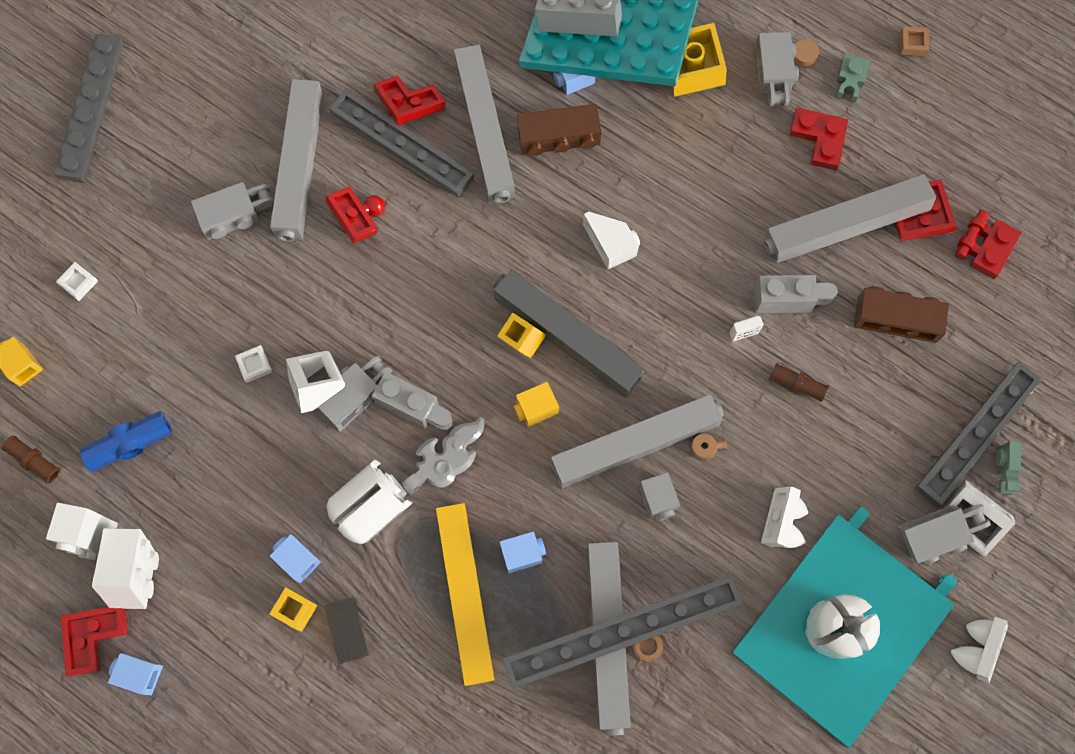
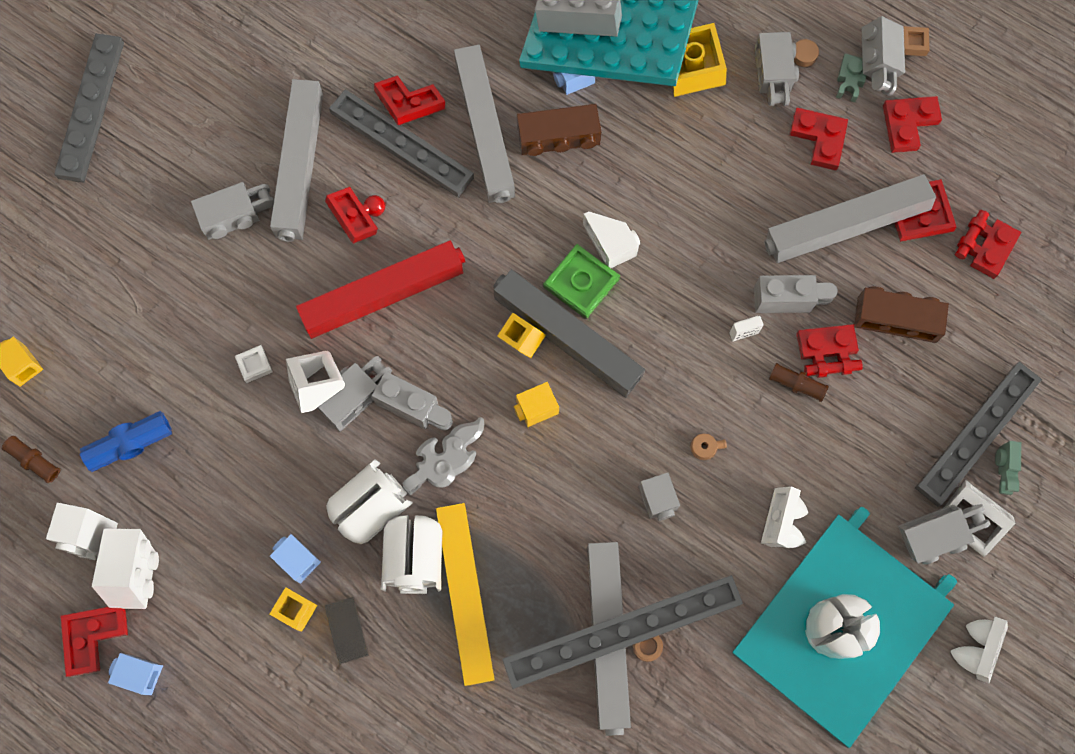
(76, 281): white tile -> none
(381, 289): none -> red brick
(398, 555): none -> white cylinder
(522, 552): light blue brick -> none
(581, 281): none -> bright green tile
(636, 441): light grey brick -> none
(829, 342): none -> red plate
(883, 54): none -> light grey brick
(905, 116): none -> red plate

